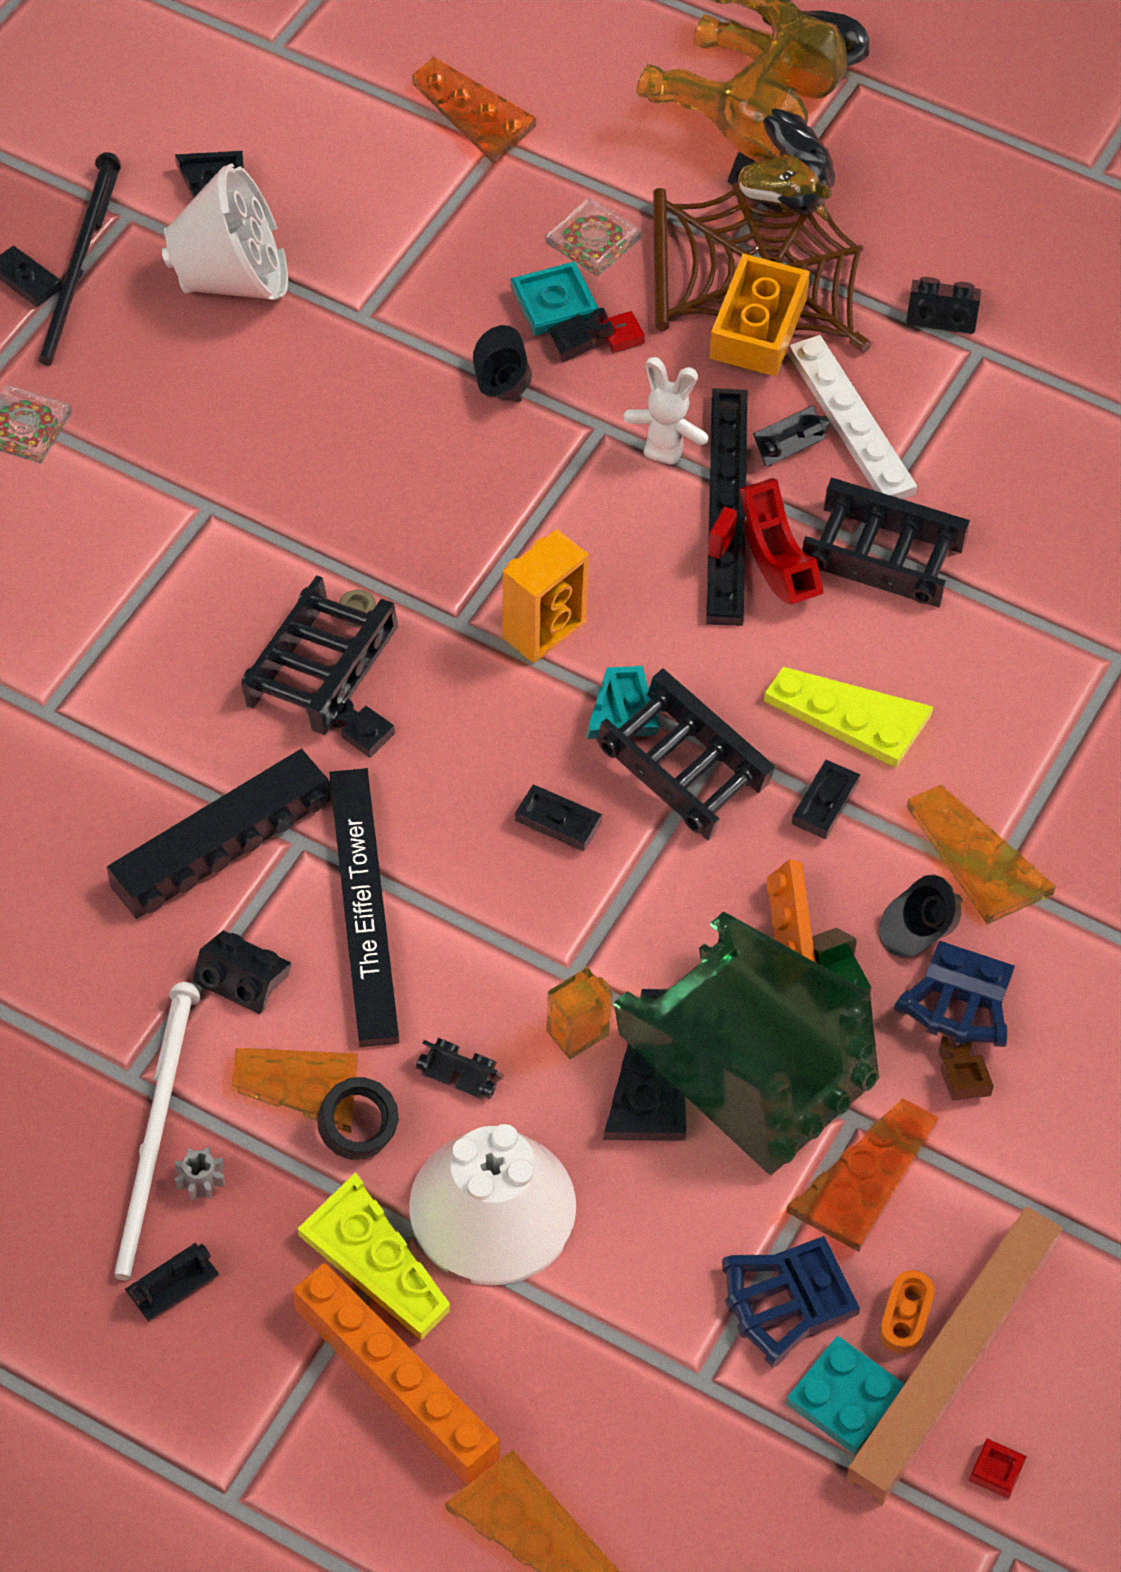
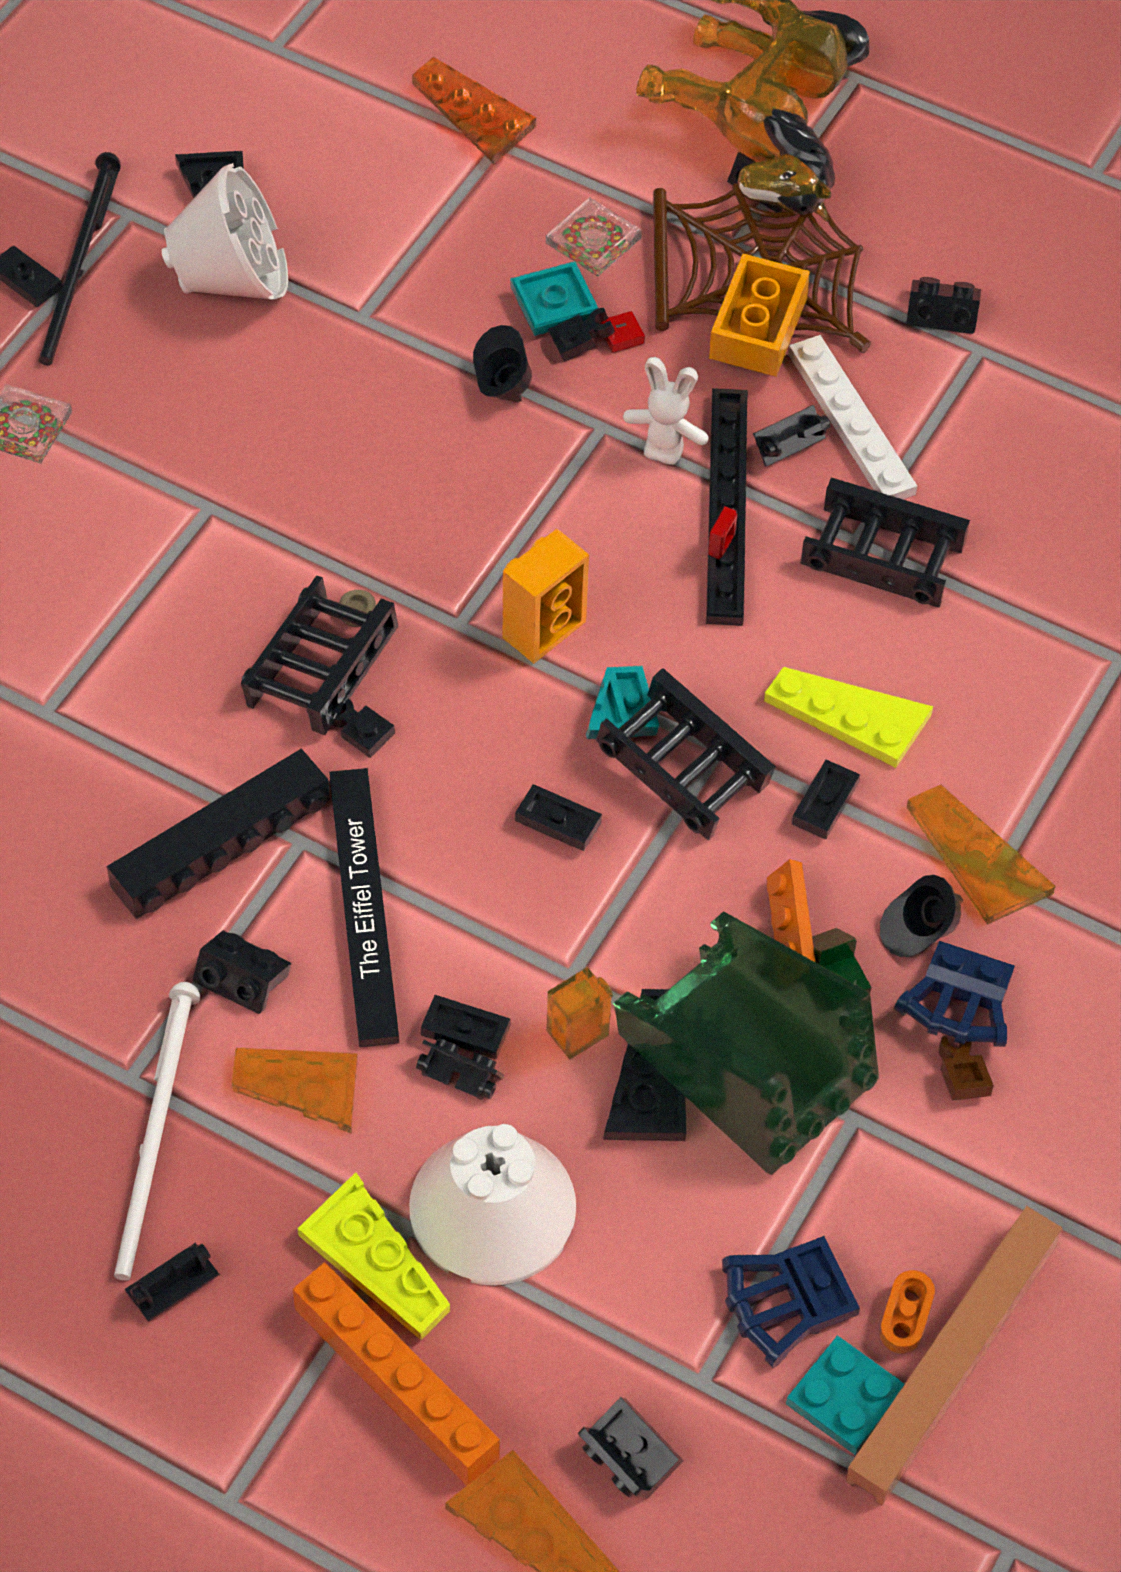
(199, 1173): light grey gear -> none
(376, 1093): black tyre -> none
(466, 1026): none -> black plate
(630, 1450): none -> black bracket
(780, 559): red arch -> none
(863, 1181): clear orange wing -> none
(997, 1468): red tile -> none

